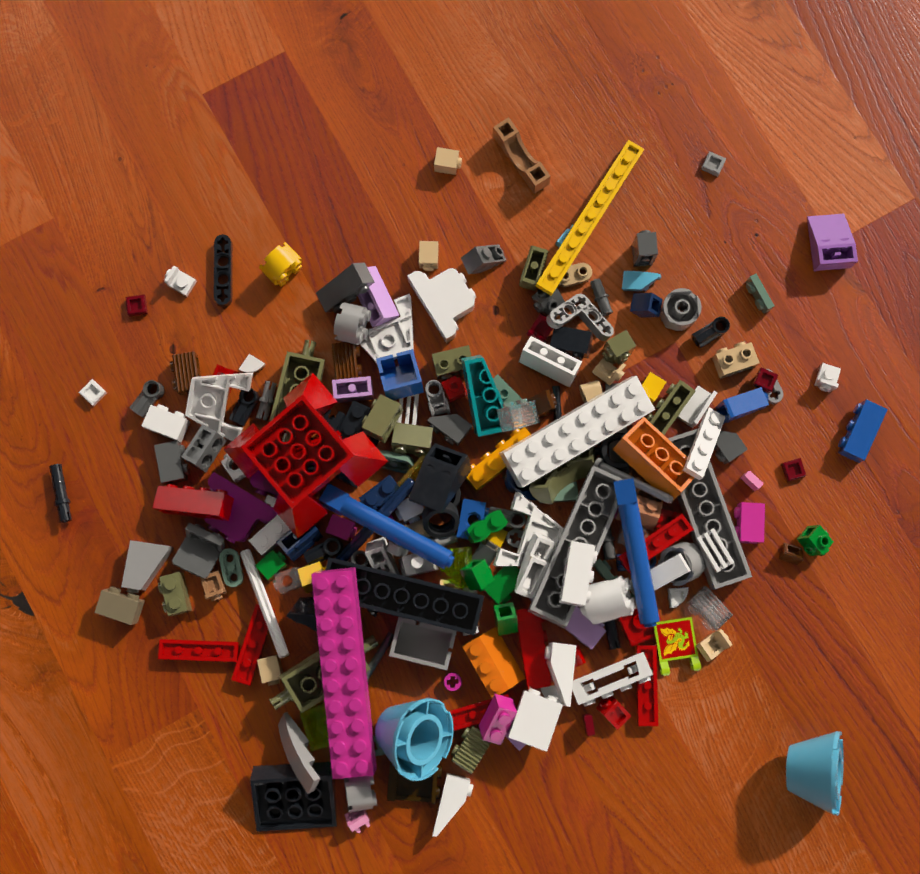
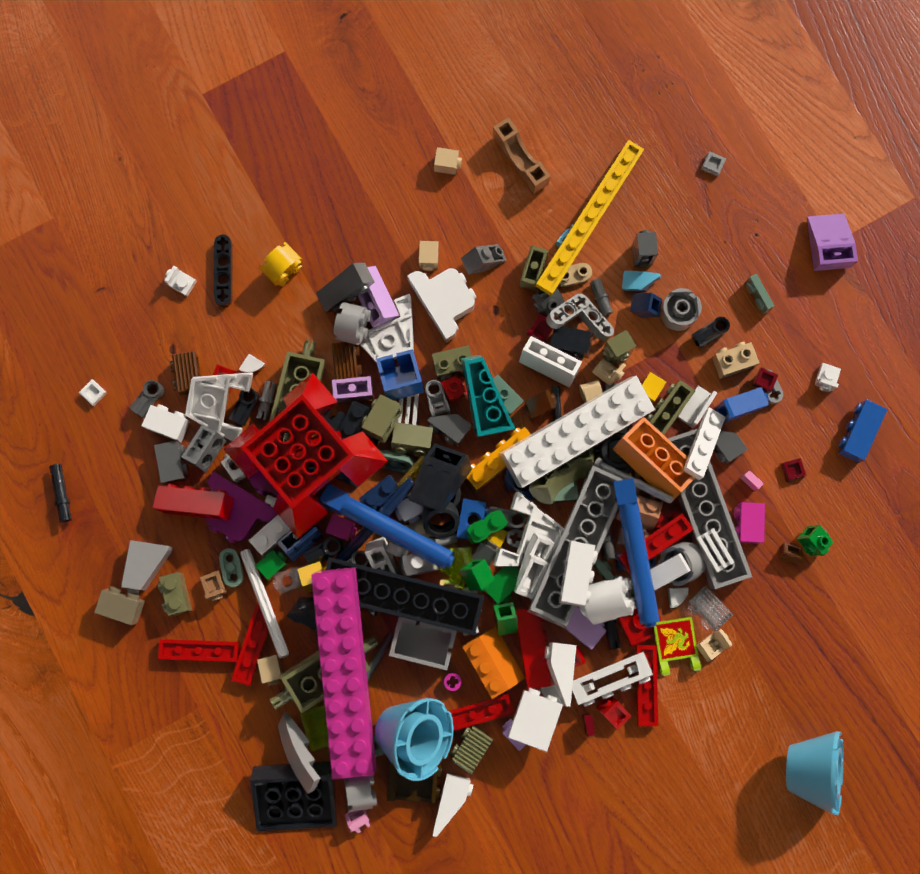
(136, 305): dark red tile -> none
(199, 551): dark grey bracket -> none
(497, 719): dark pink brick -> none
(518, 415): clear brick -> none

